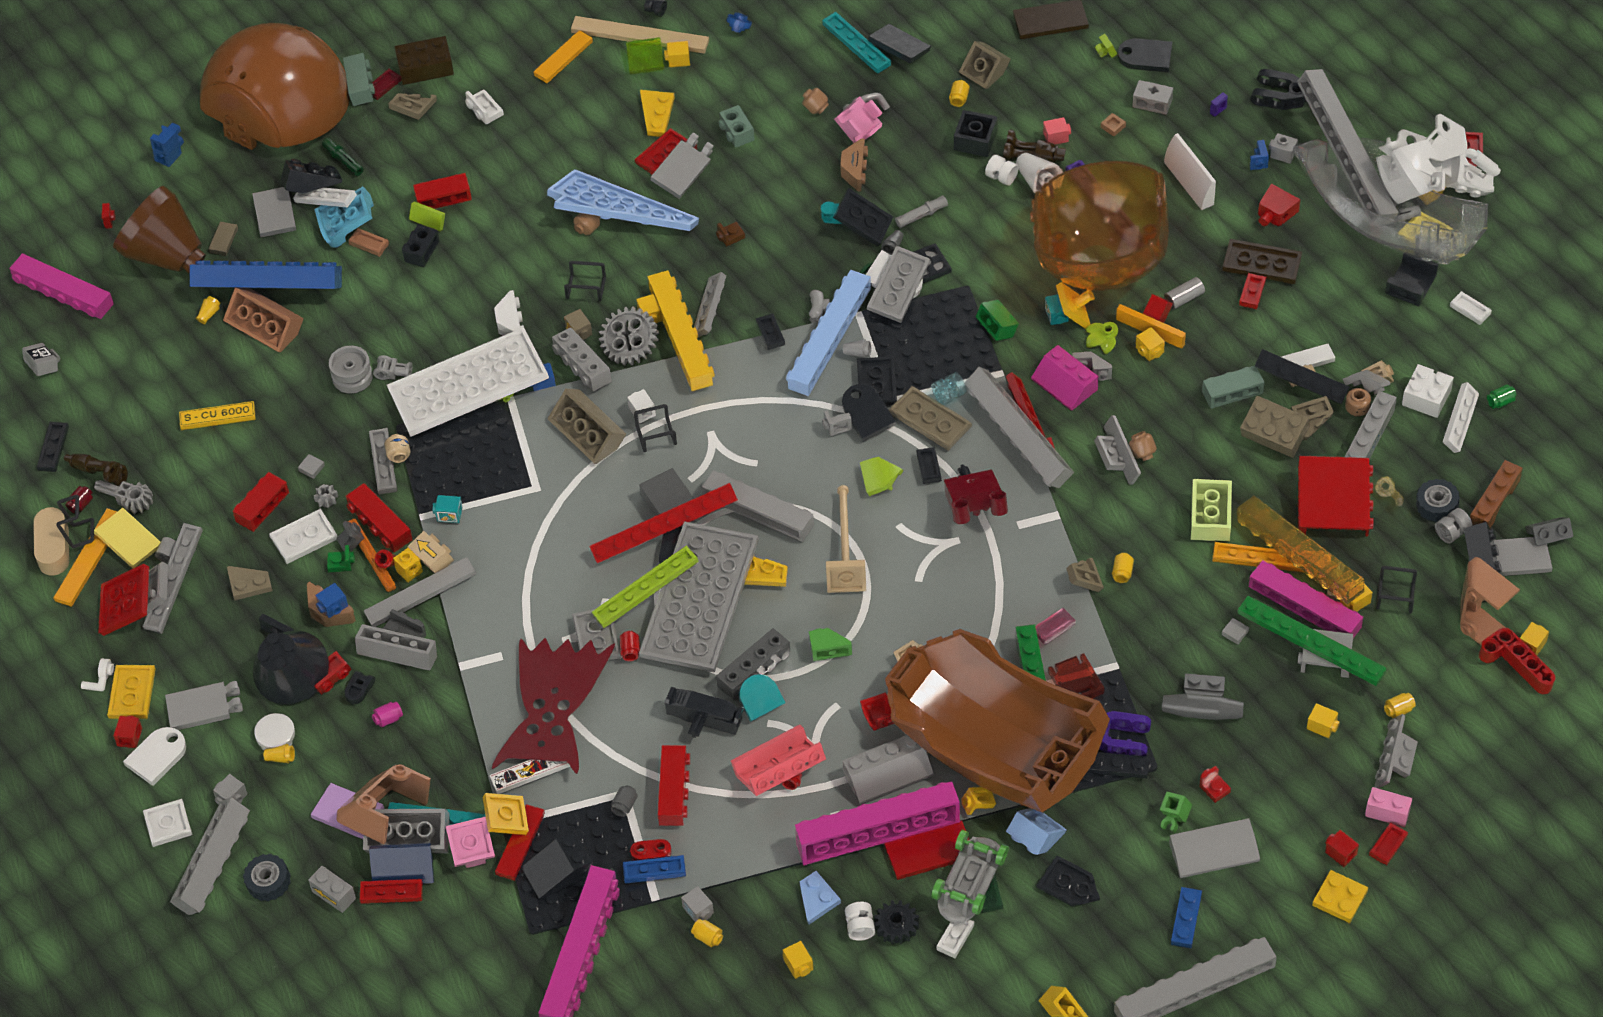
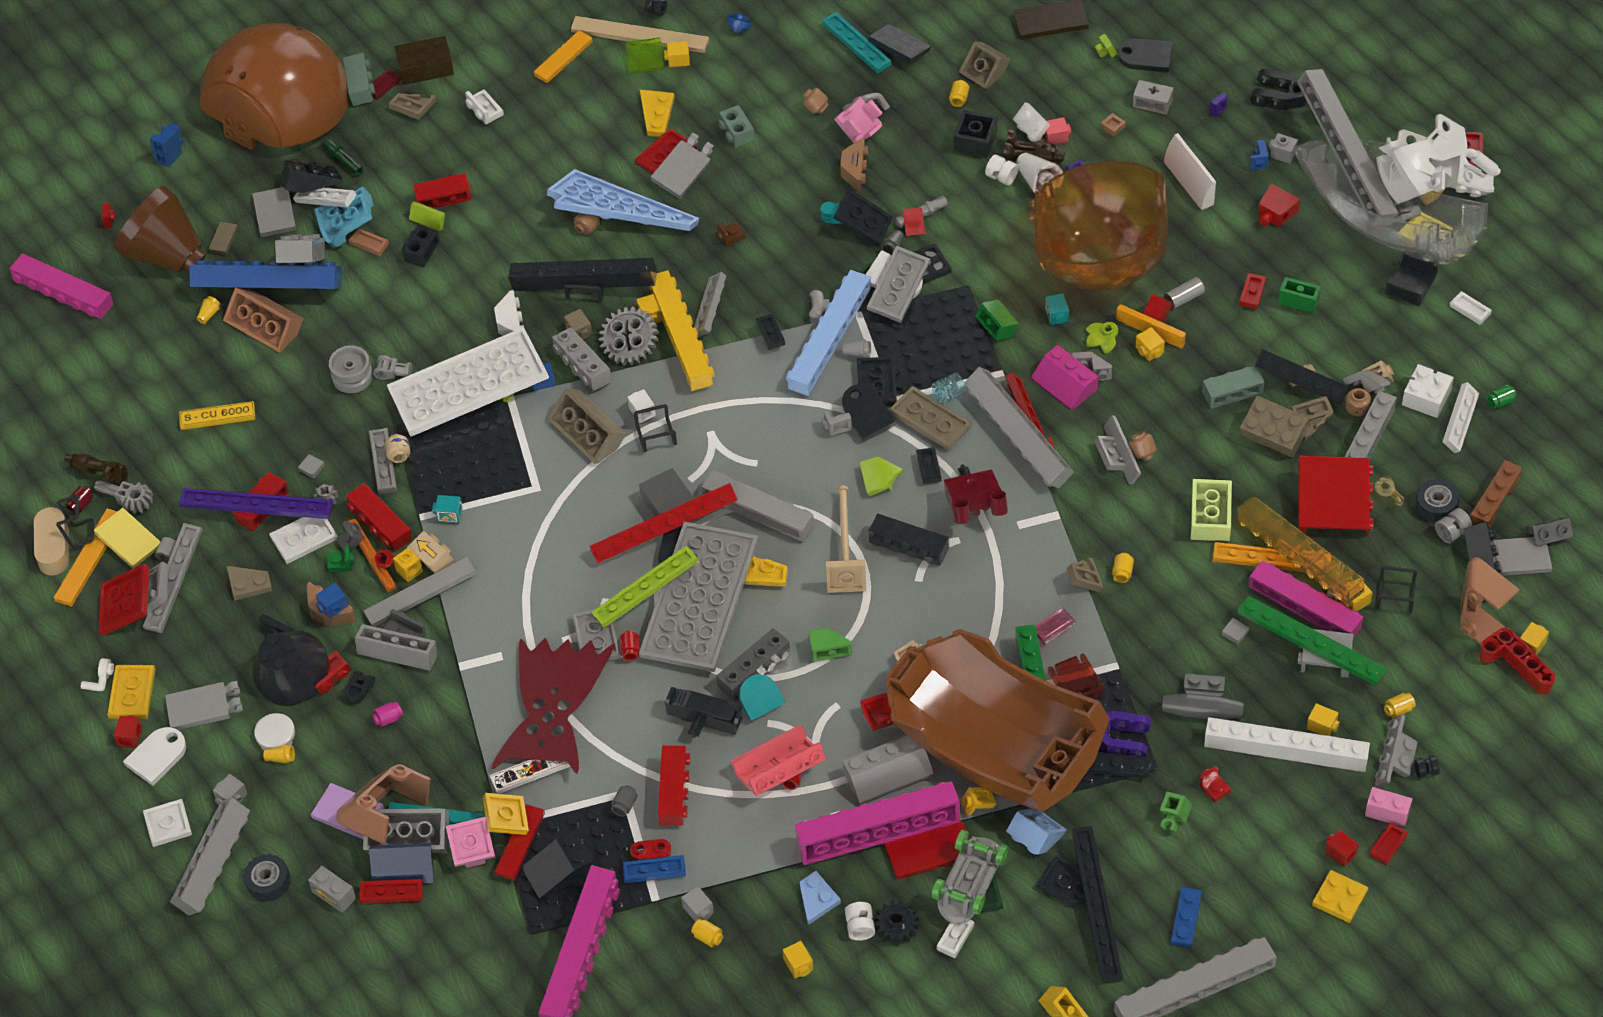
(41, 359): light grey piece -> none
(52, 446): black tile -> none
(256, 503): none -> dark purple tile
(300, 248): none -> light grey brick
(599, 273): none -> black brick
(908, 539): none -> black brick
(914, 221): none -> red sticker
(1031, 122): none -> white bracket
(1074, 304): yellow tile -> none
(1097, 905): none -> black plate
(1214, 848): light grey slope -> none
(1262, 260): dark brown plate -> none
(1286, 744): none -> white brick
(1299, 295): none -> green brick
(1315, 356): white tile -> none
(1426, 766): none -> black wheel

